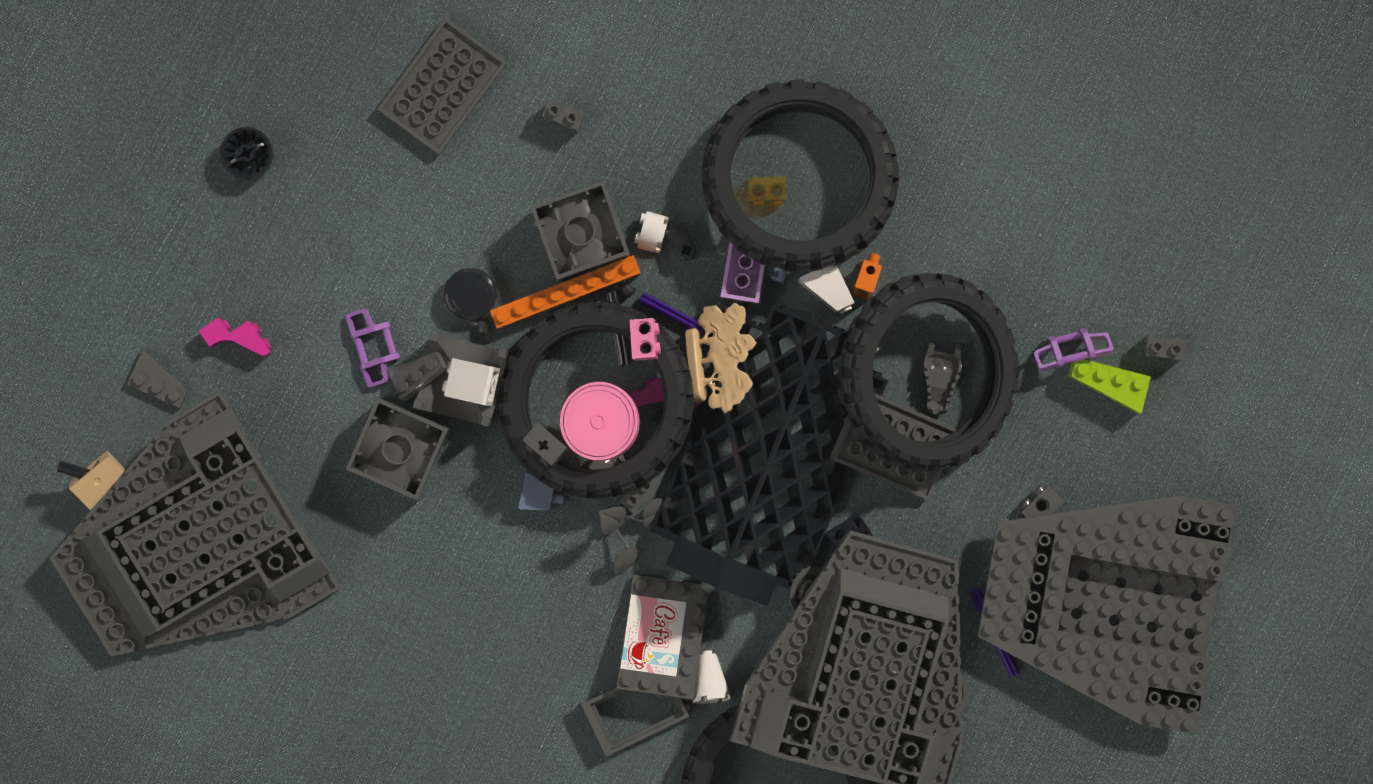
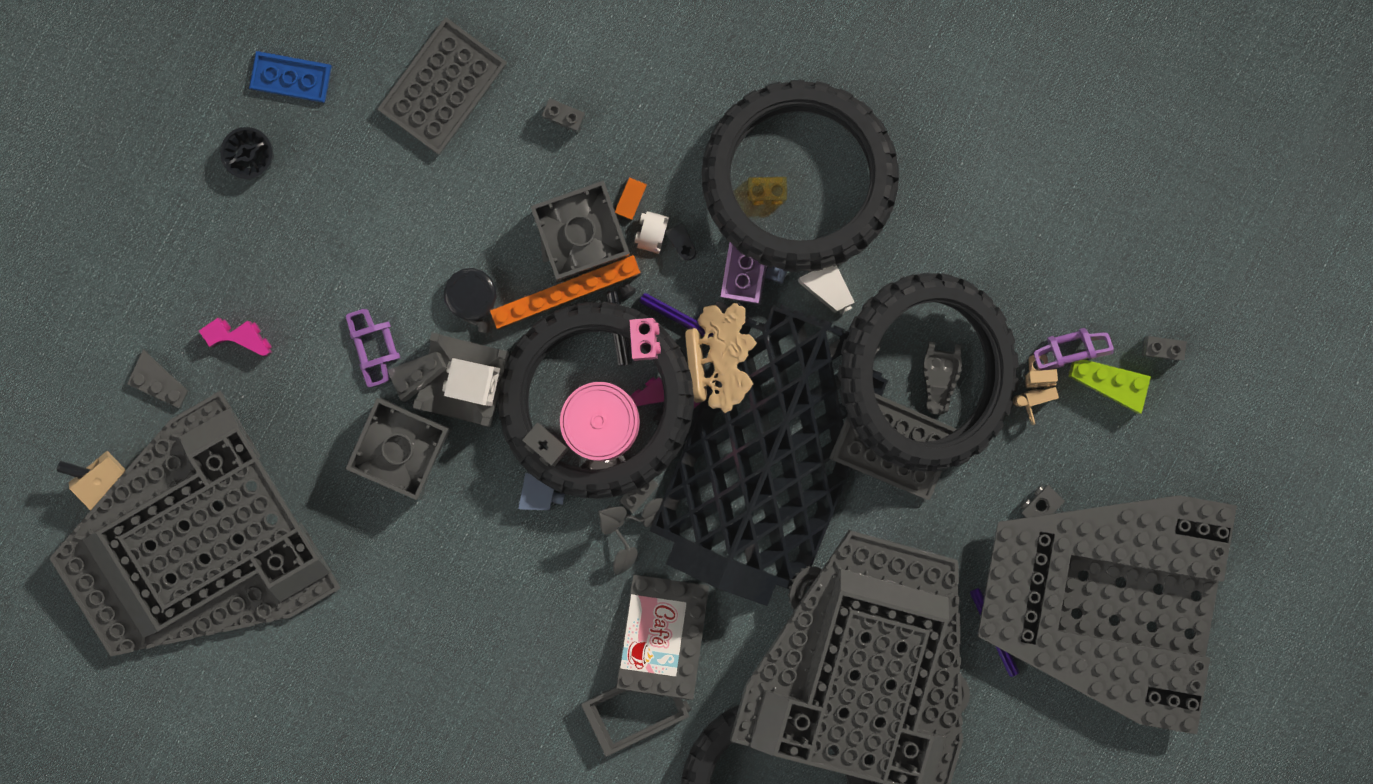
(290, 77): none -> blue tile
(630, 198): none -> orange tile
(710, 680): white cone -> none
(853, 523): black brick -> none
(866, 283): orange torso -> none
(1033, 398): none -> tan piece
(1039, 379): none -> tan piece

